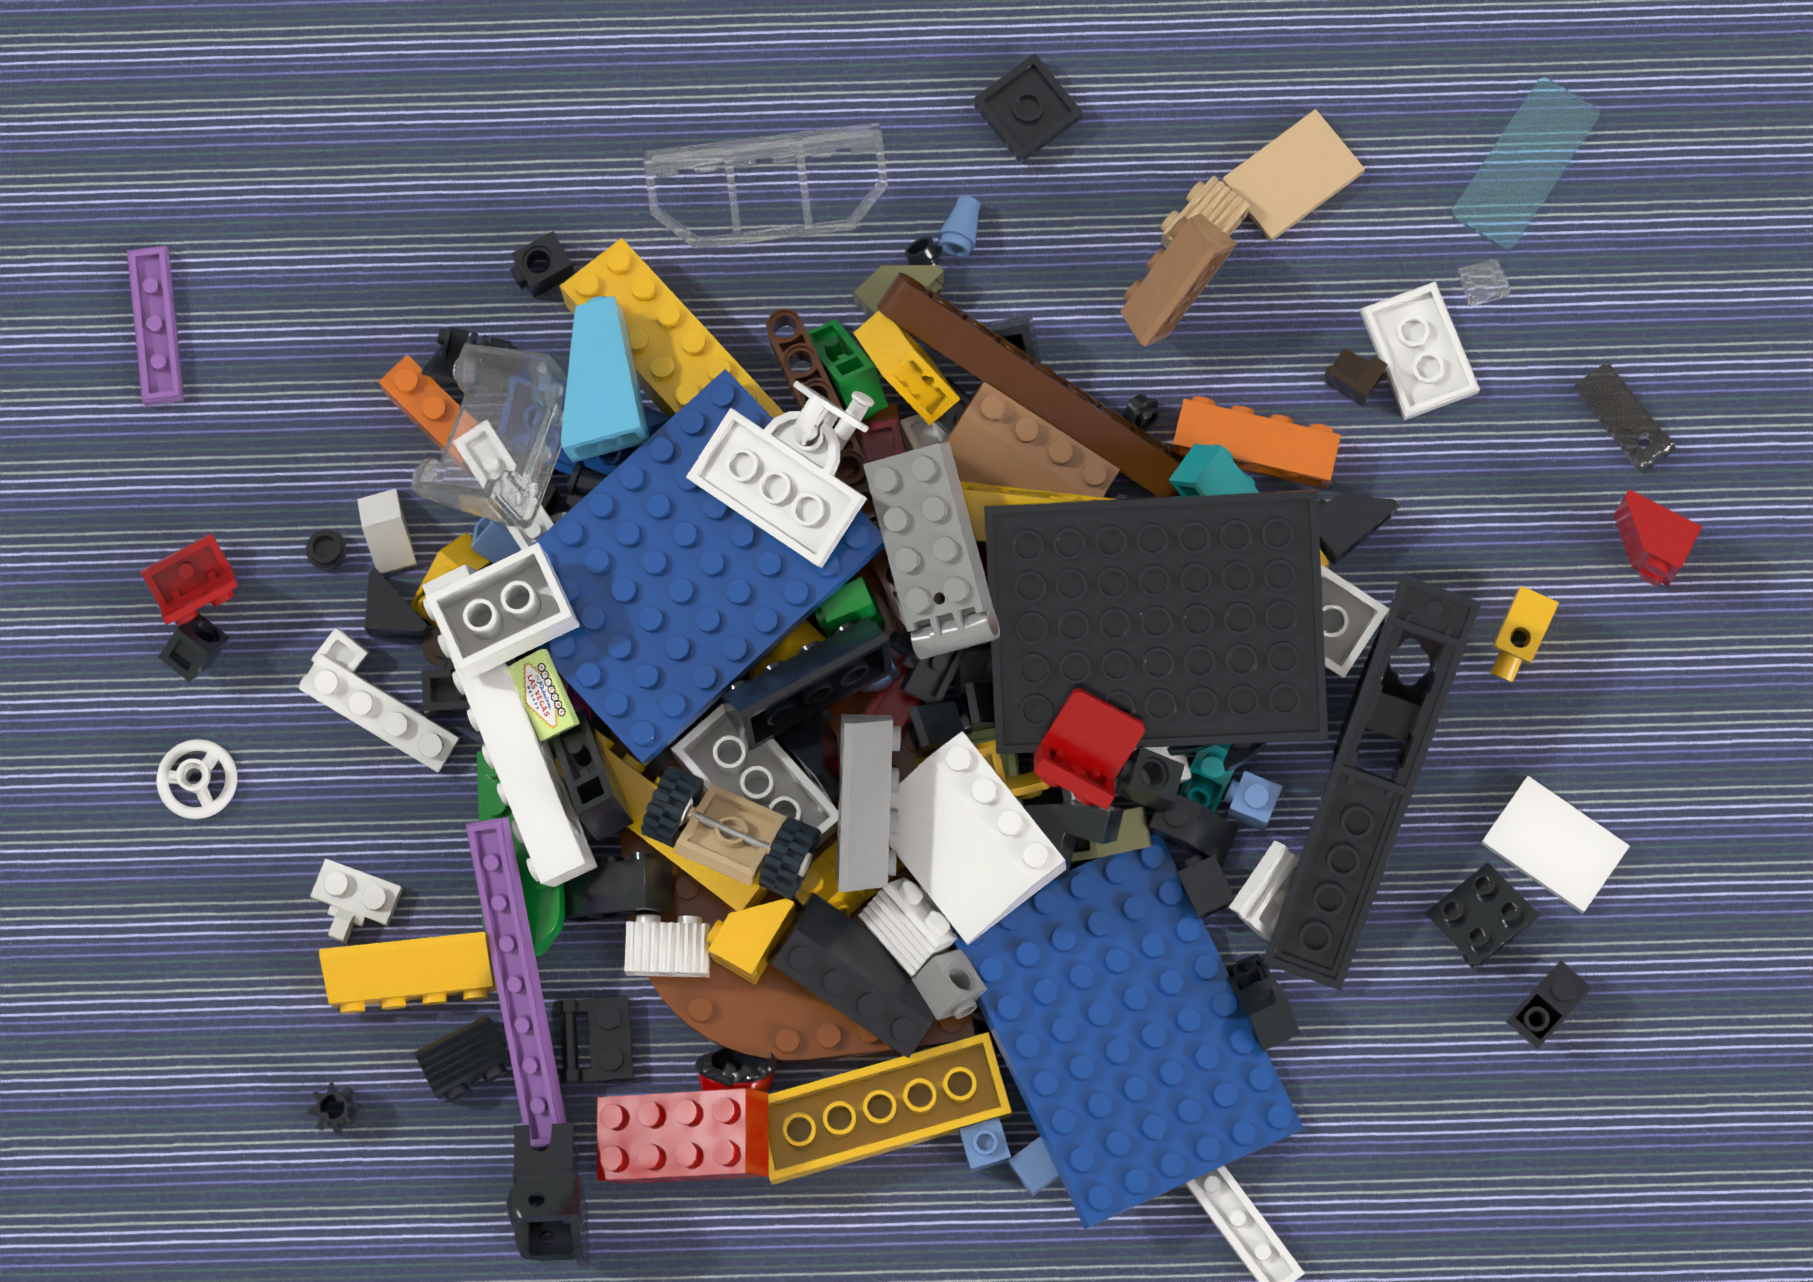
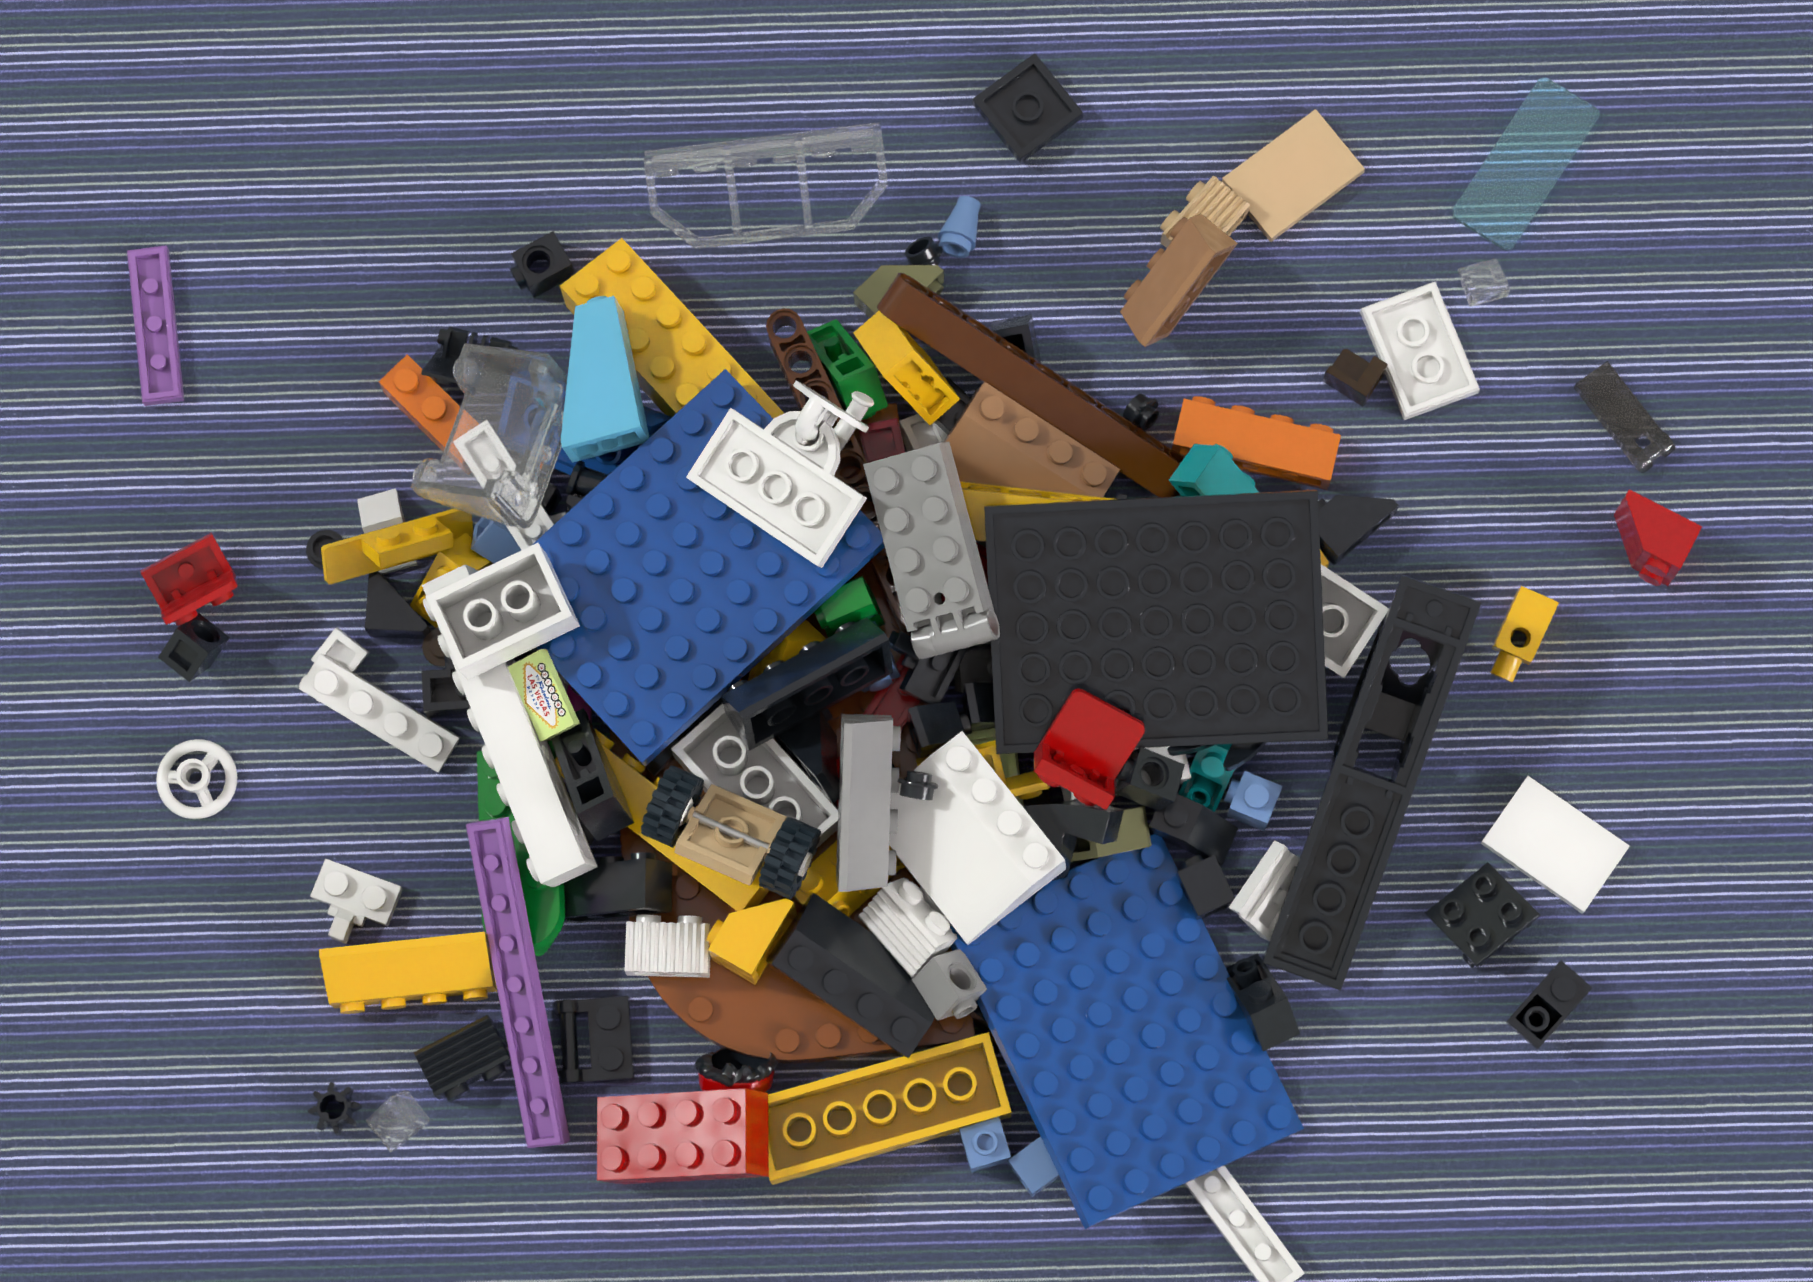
(393, 545): none -> yellow bracket
(397, 1120): none -> clear slope
(554, 1181): black piece -> none
(917, 785): none -> black plate

